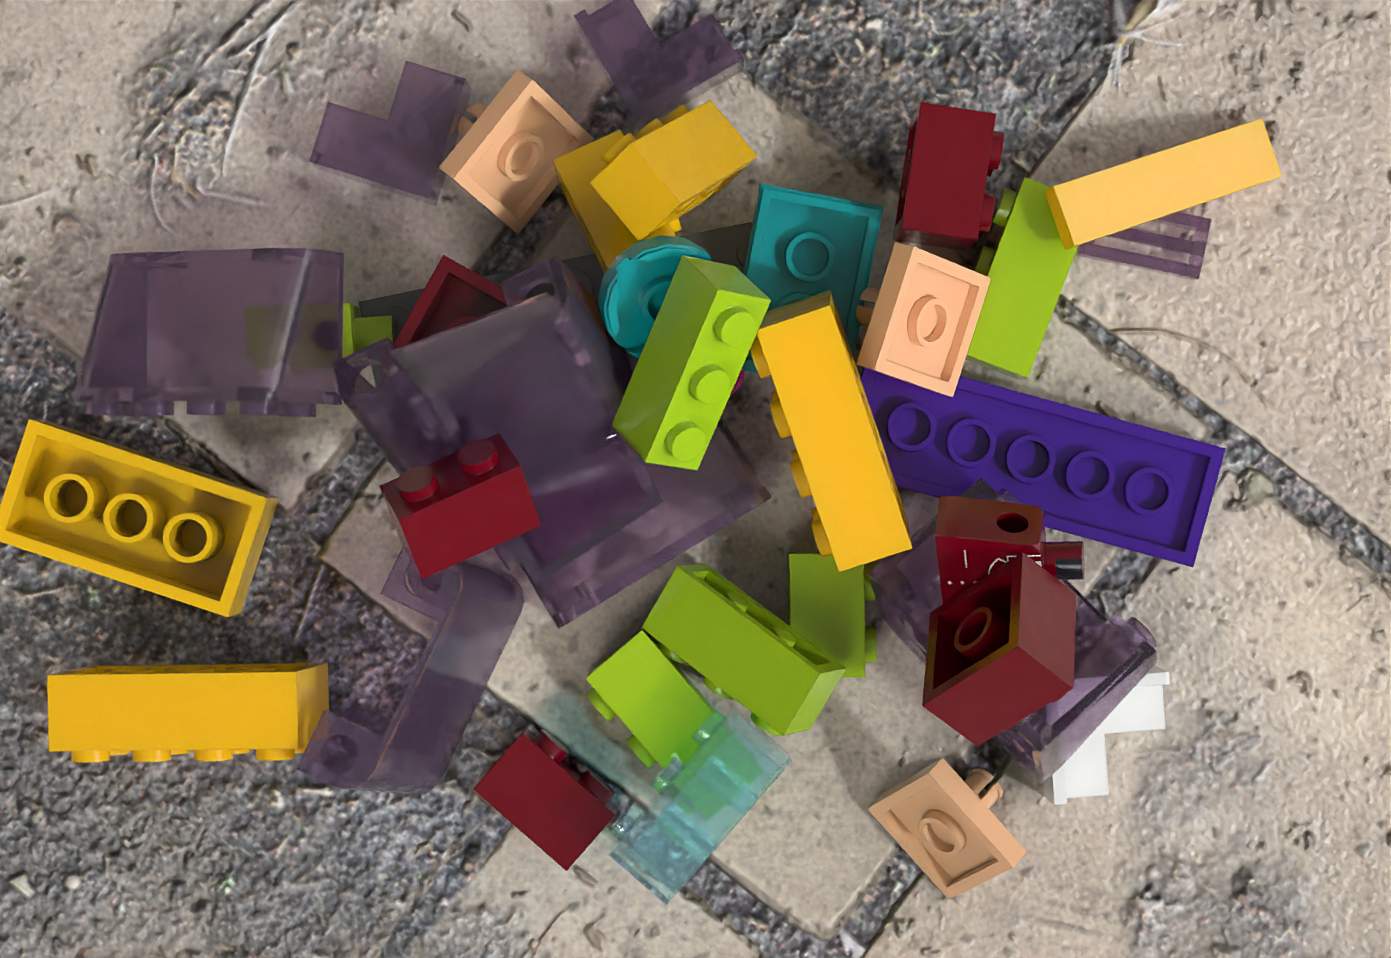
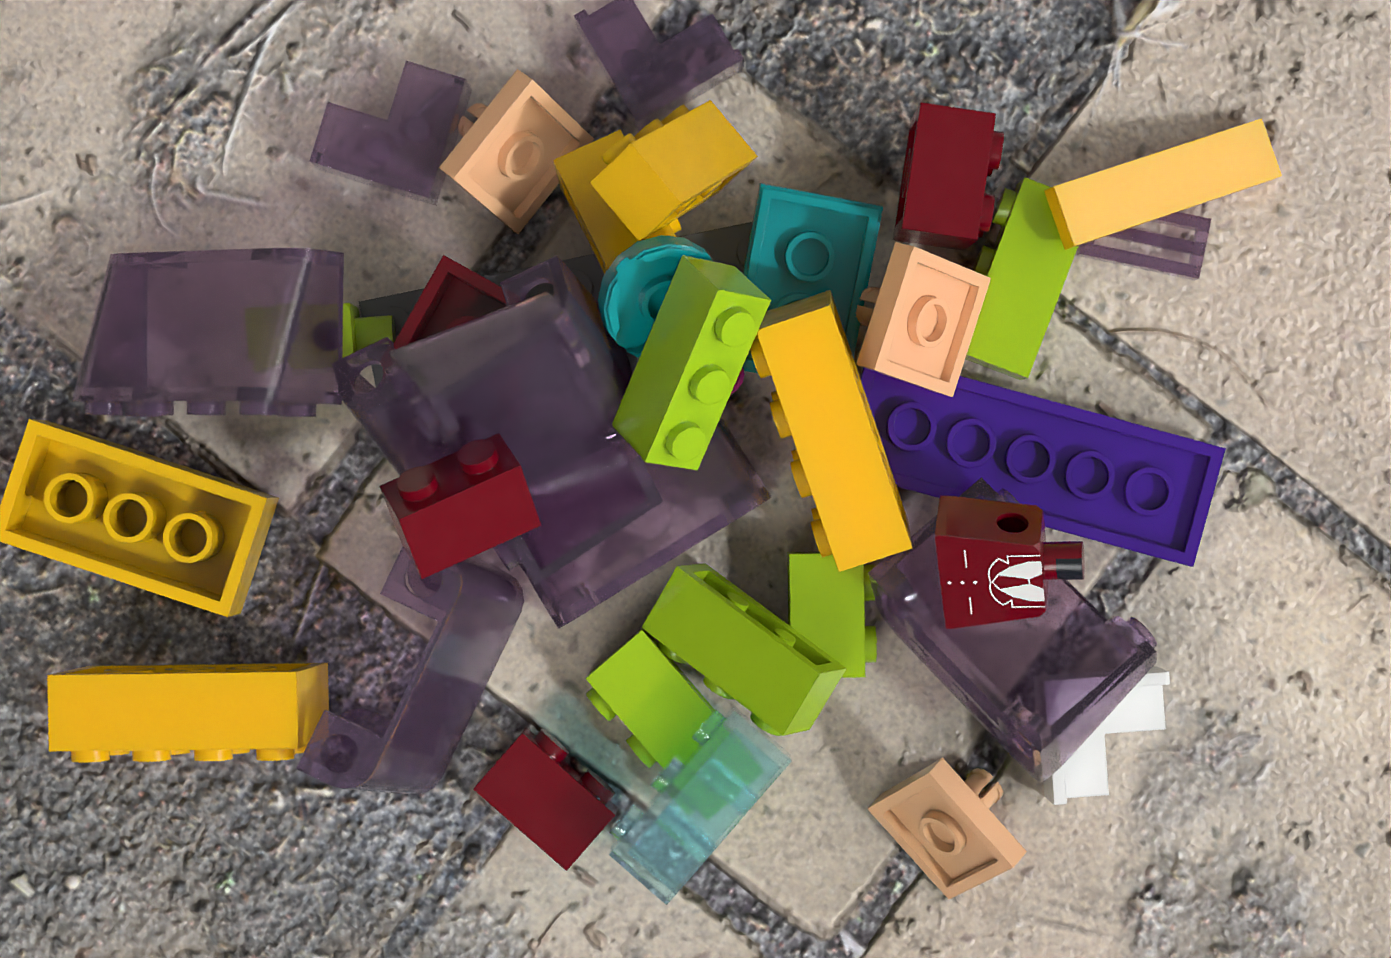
(1000, 650): dark red brick -> none

